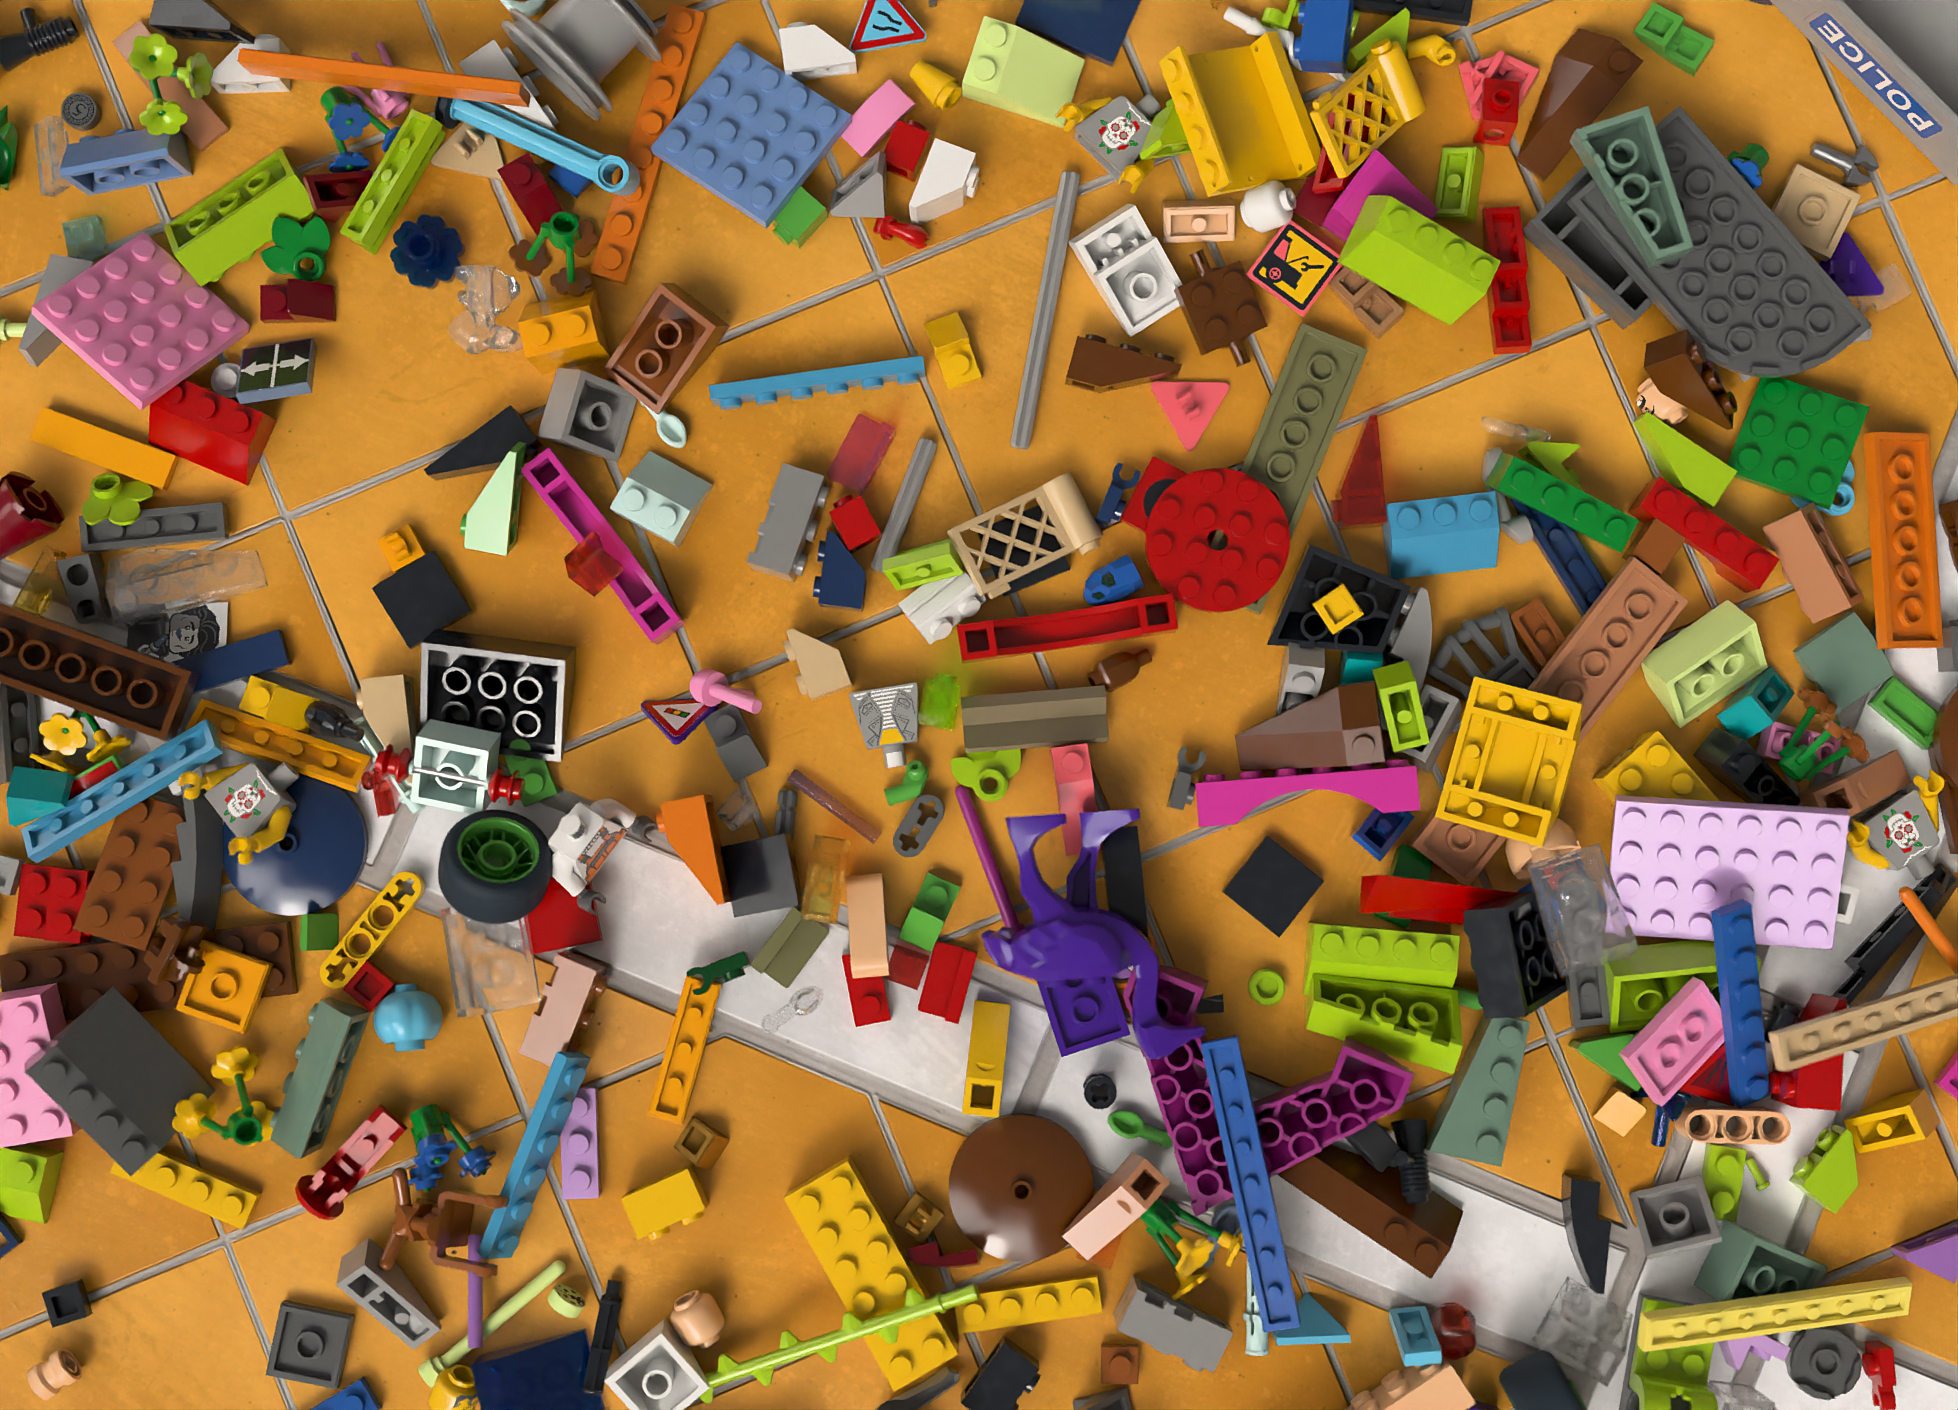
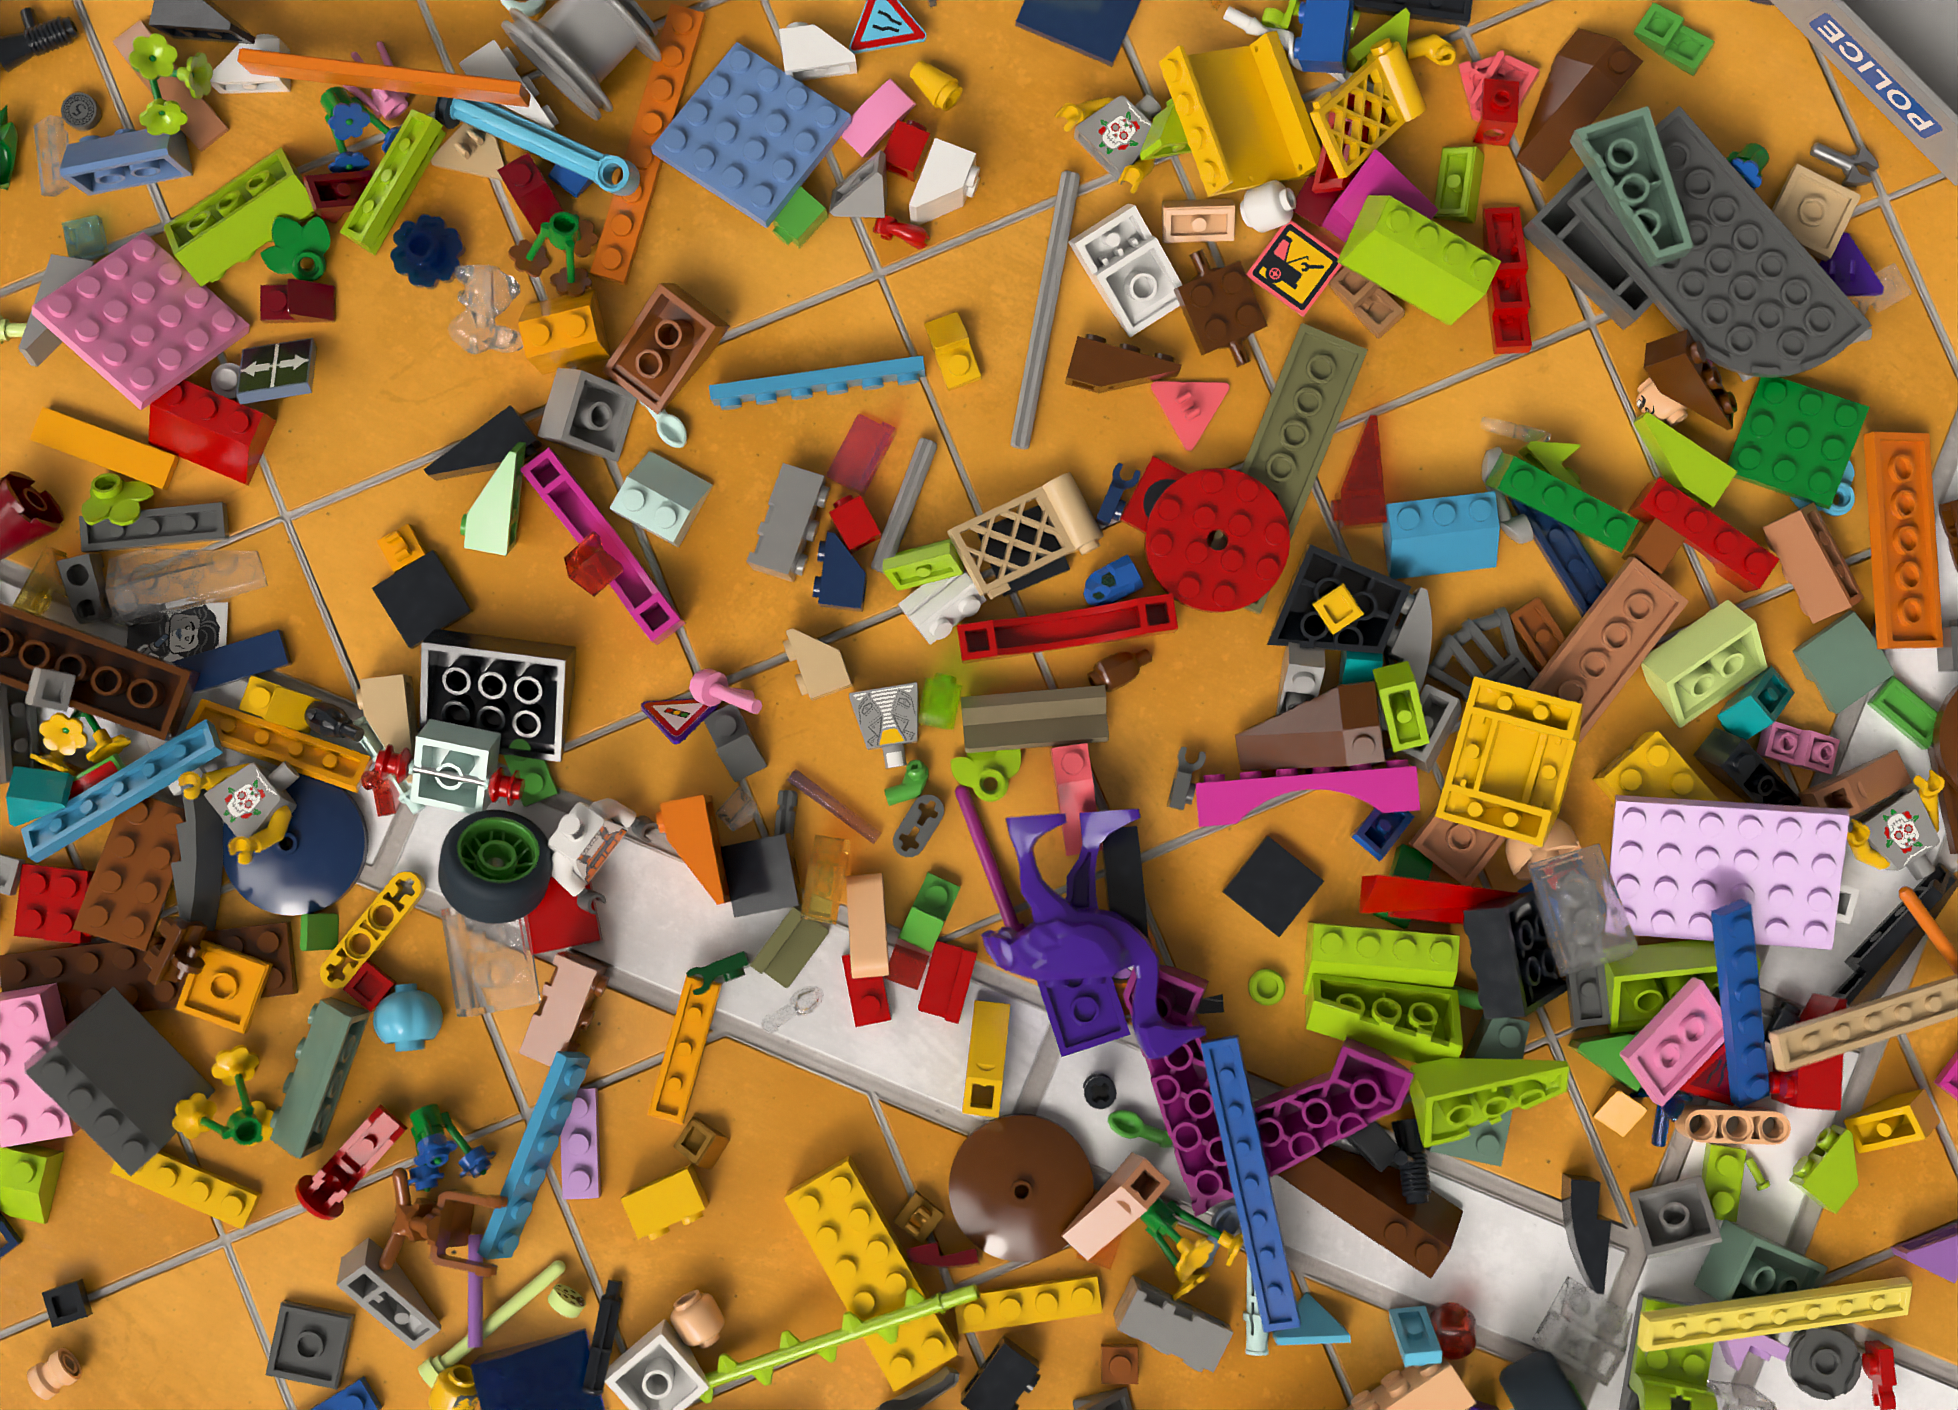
(50, 689): none -> light grey plate
(1020, 72): yellowish green slope -> none
(1465, 1092): none -> lime wedge
(1799, 761): plant -> none

